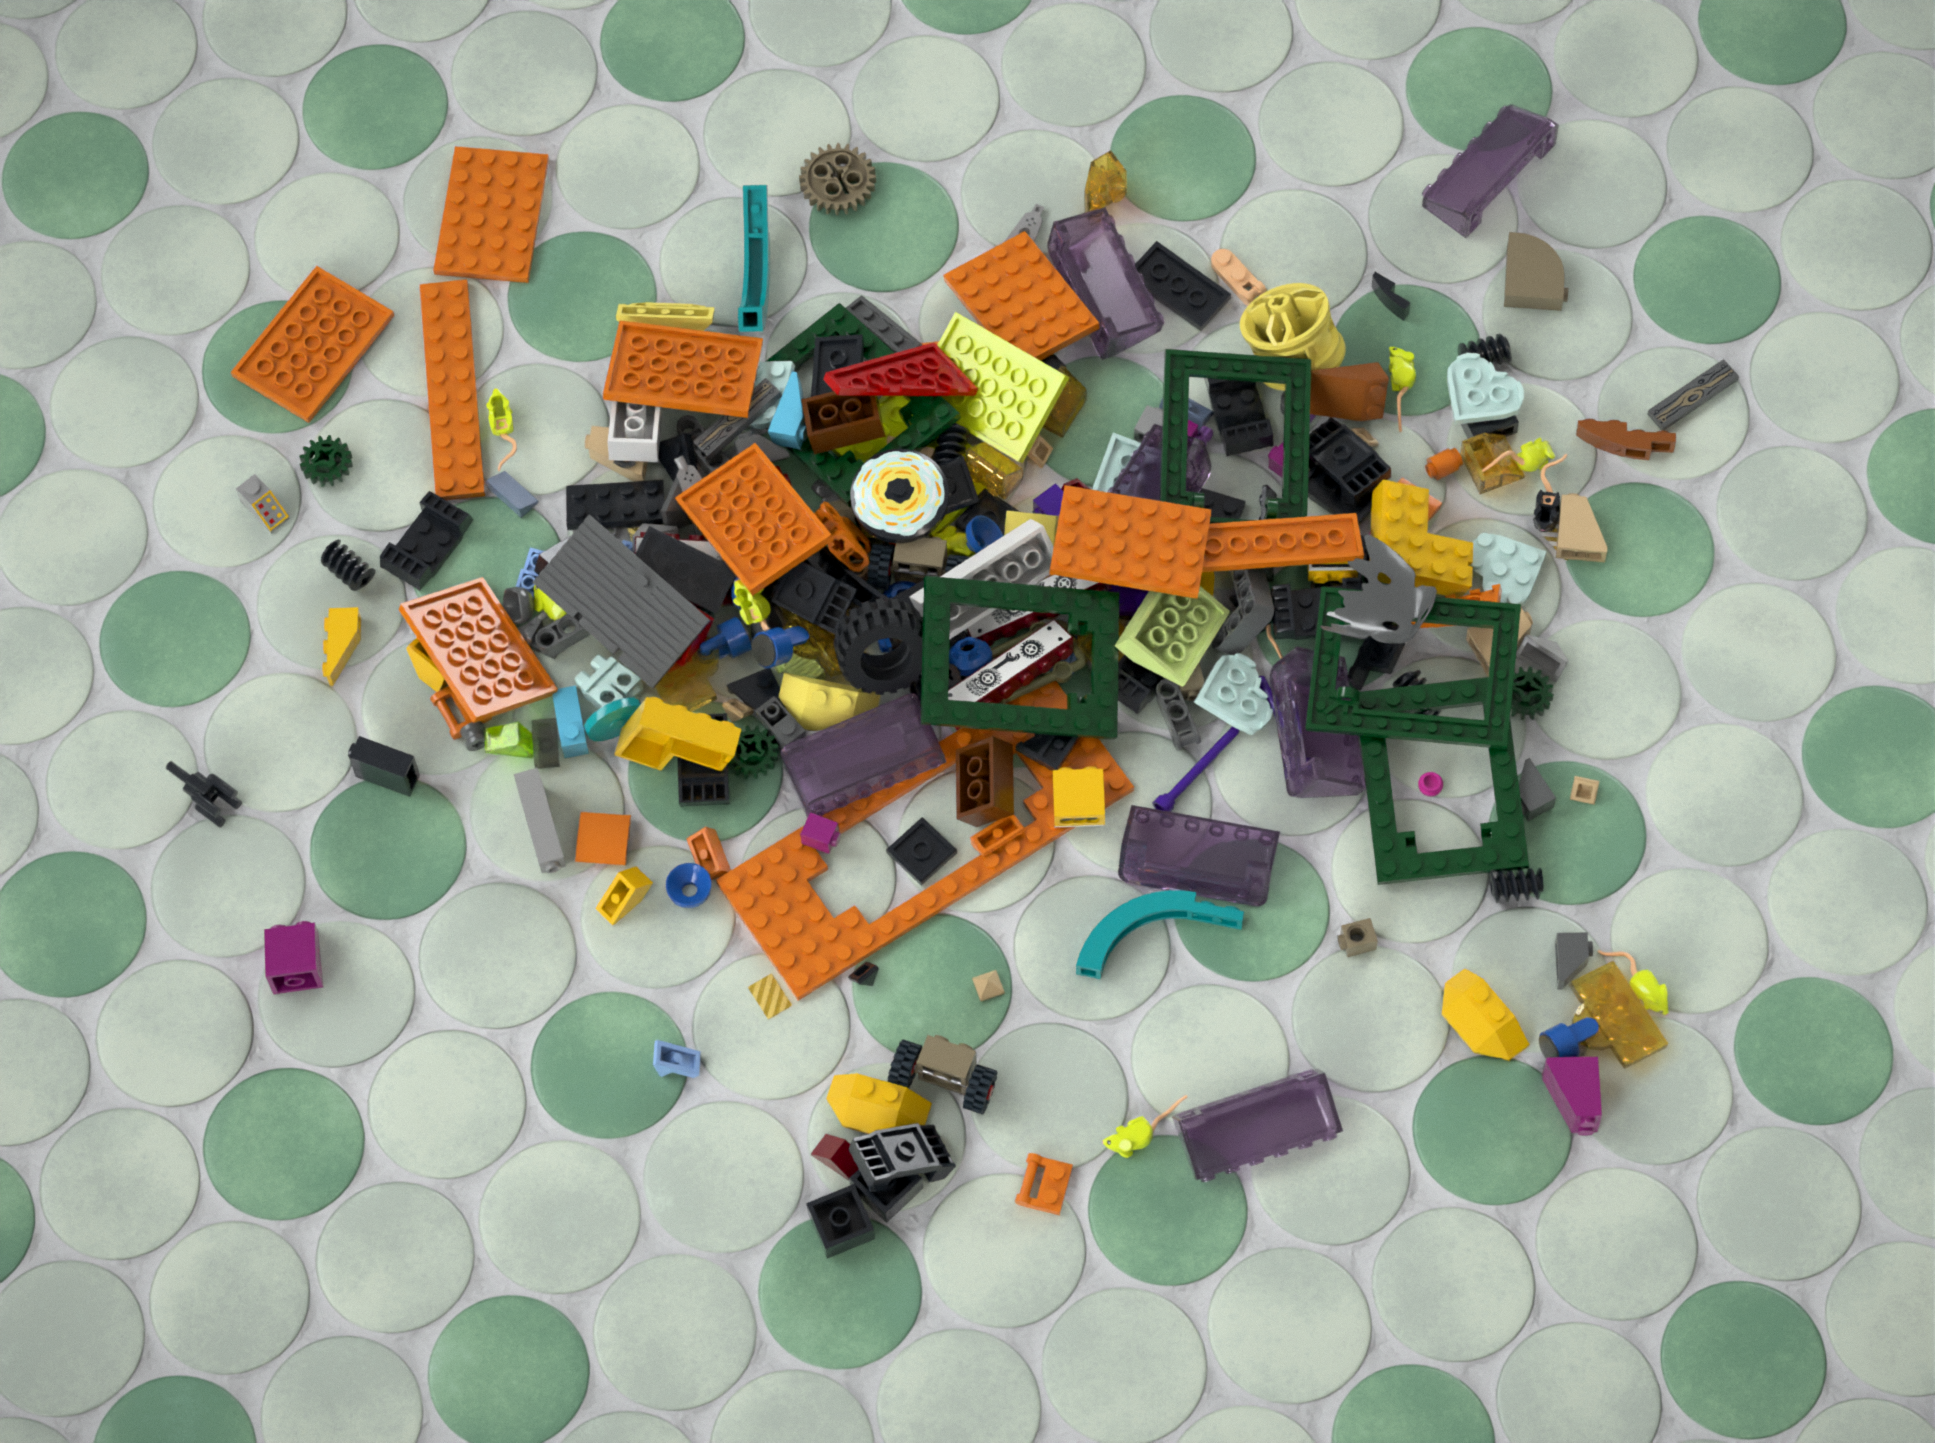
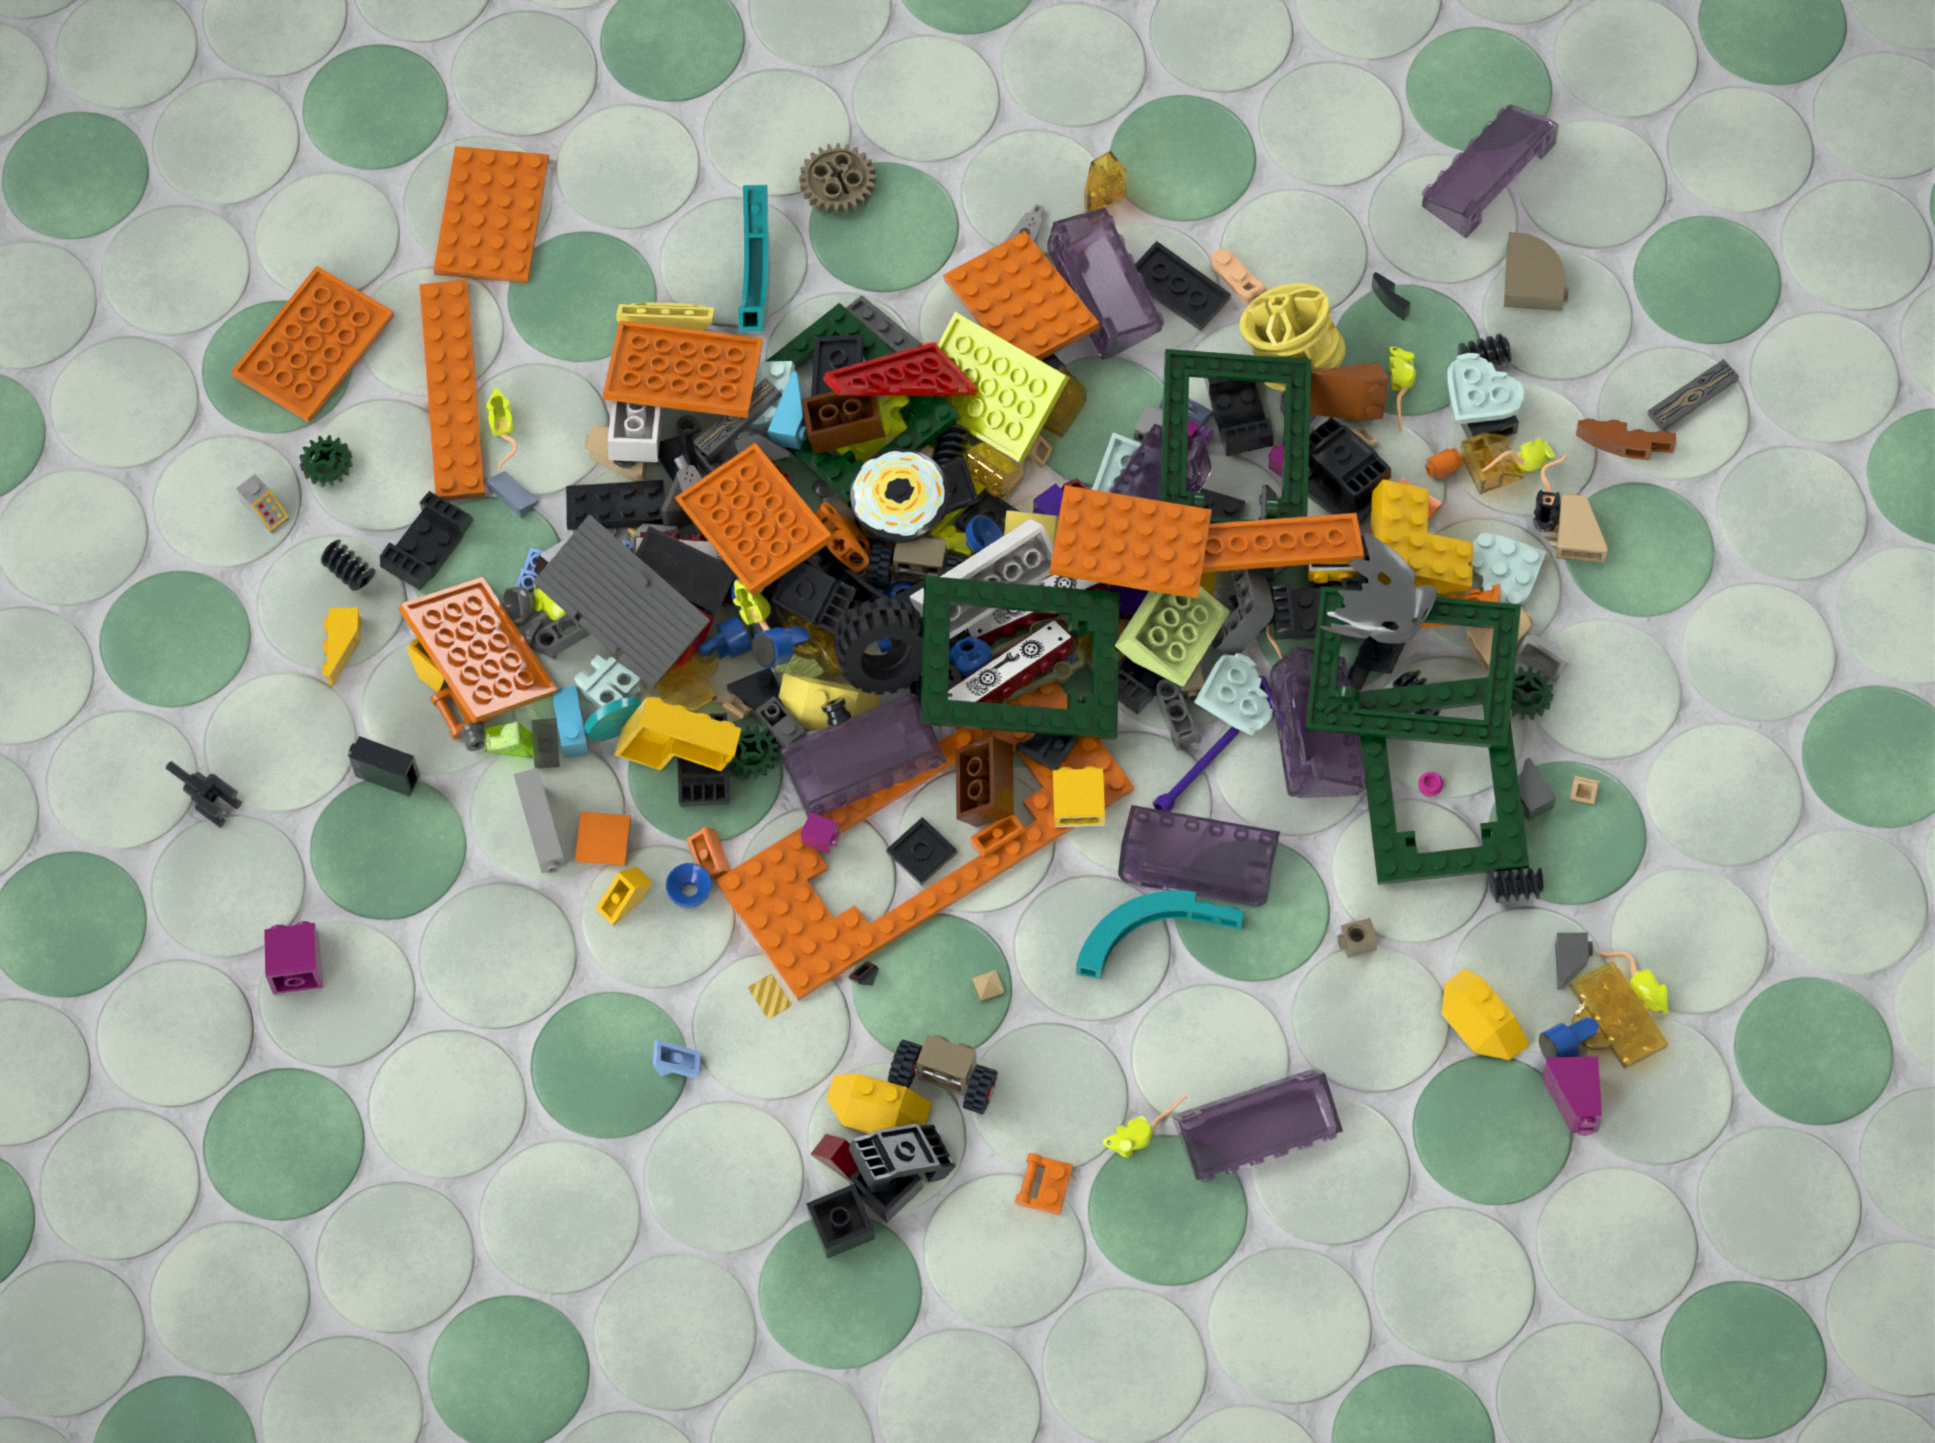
(836, 711): none -> black wheel

